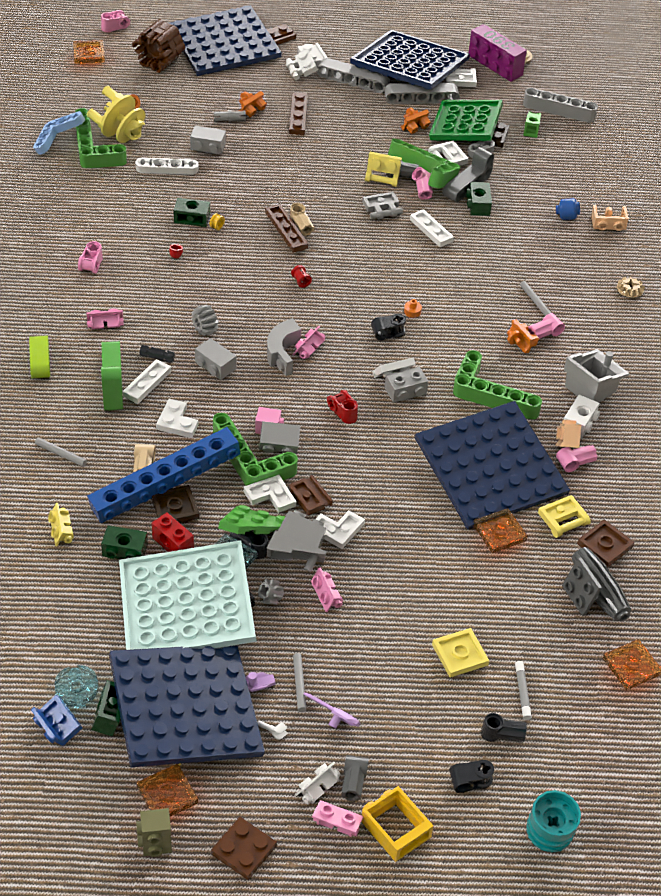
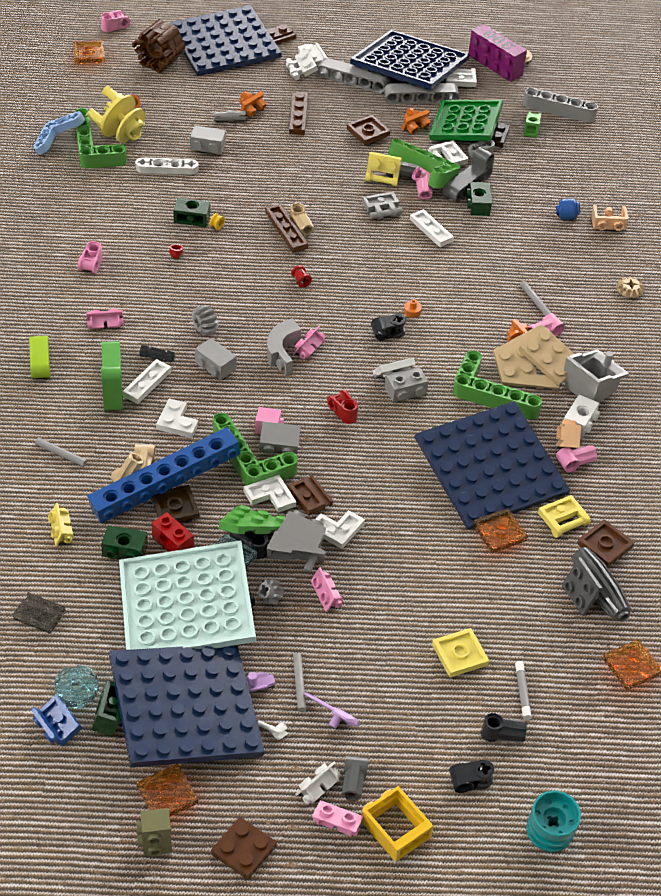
(39, 613): none -> clear smoke plate
(132, 464): none -> tan piece
(368, 129): none -> reddish brown plate
(516, 368): none -> tan wing
(547, 354): none -> tan plate

